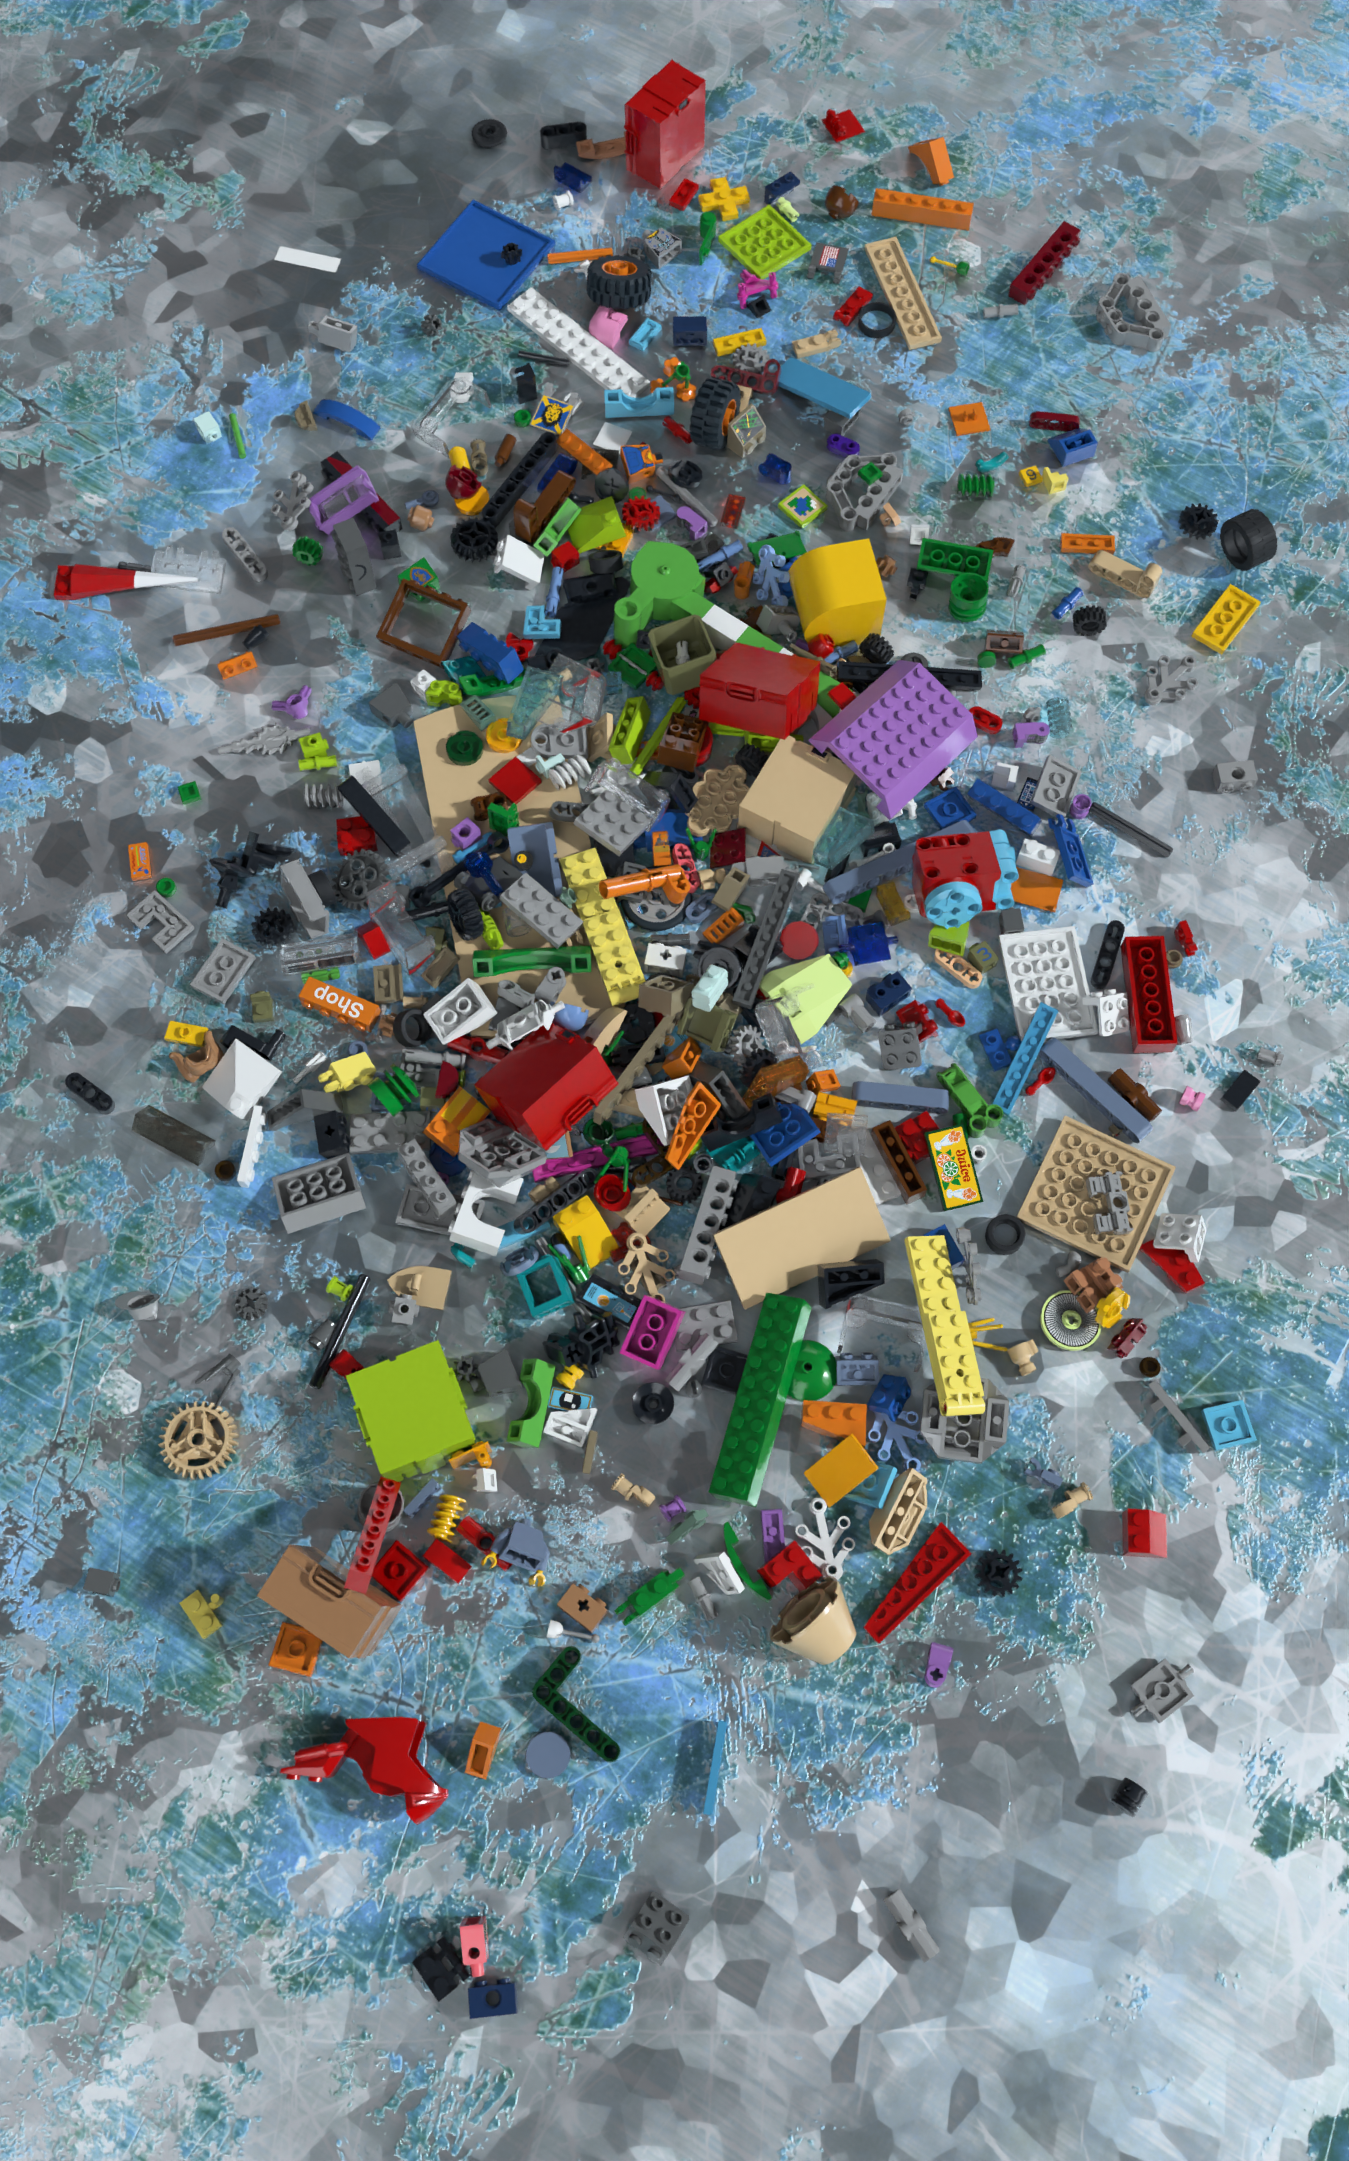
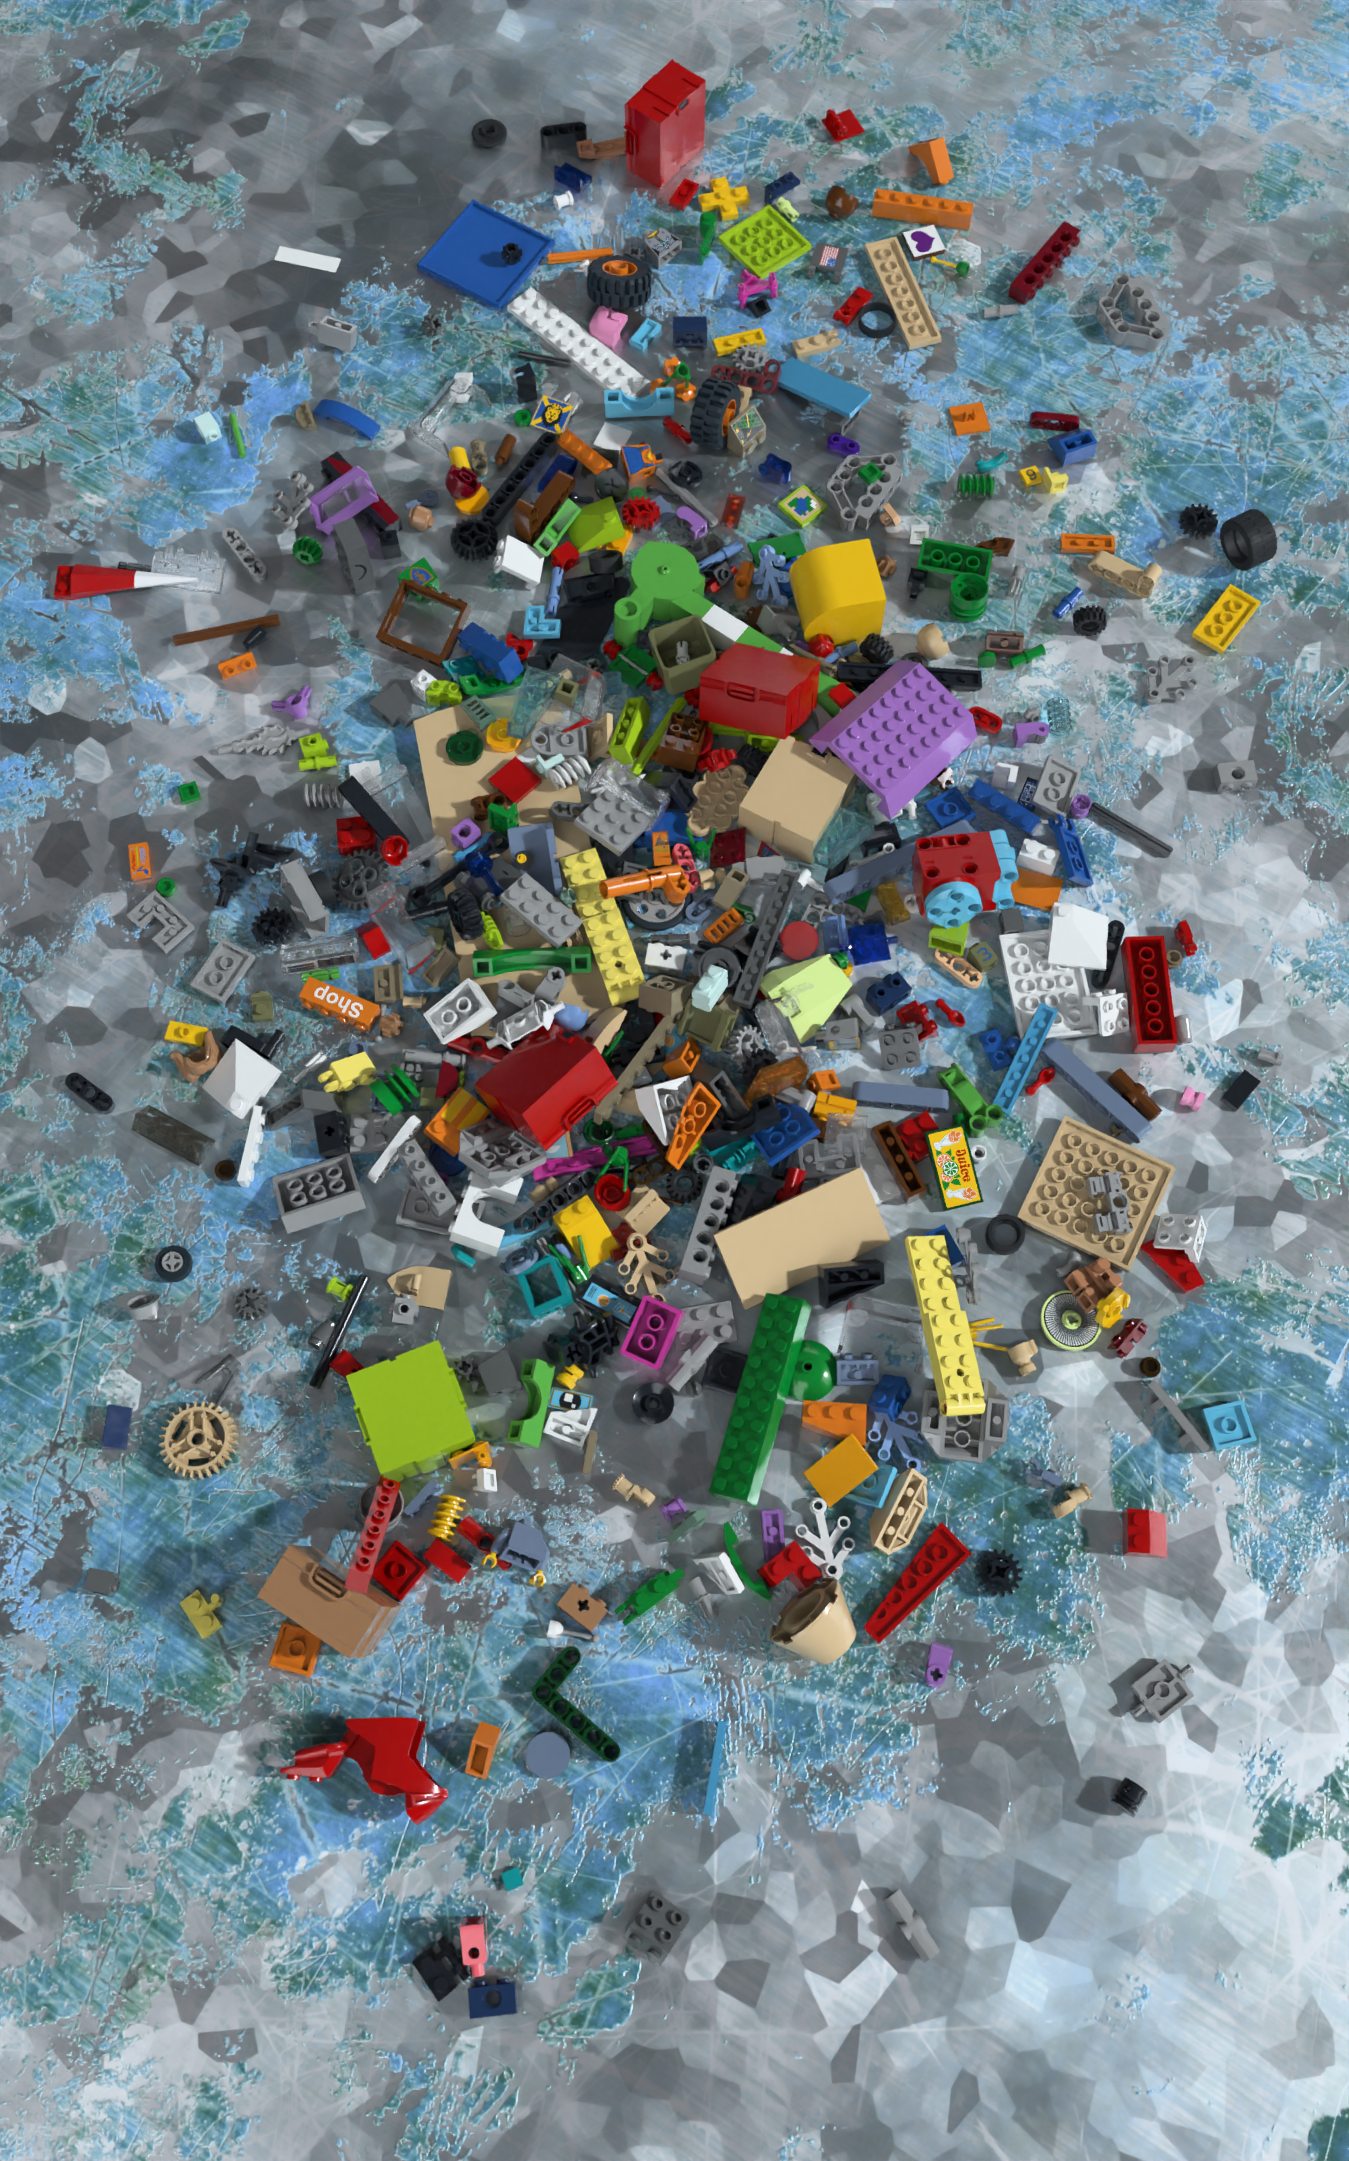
(116, 1427): none -> dark blue slope
(167, 1260): none -> black wheel
(390, 1155): none -> white beam
(394, 850): none -> red hair
(400, 1032): black tyre -> none
(512, 1879): none -> teal piece
(566, 692): none -> olive brick
(716, 760): none -> red gear
(841, 1035): none -> light grey torso
(923, 242): none -> tile
(931, 642): none -> tan cylinder
(1077, 937): none -> white slope

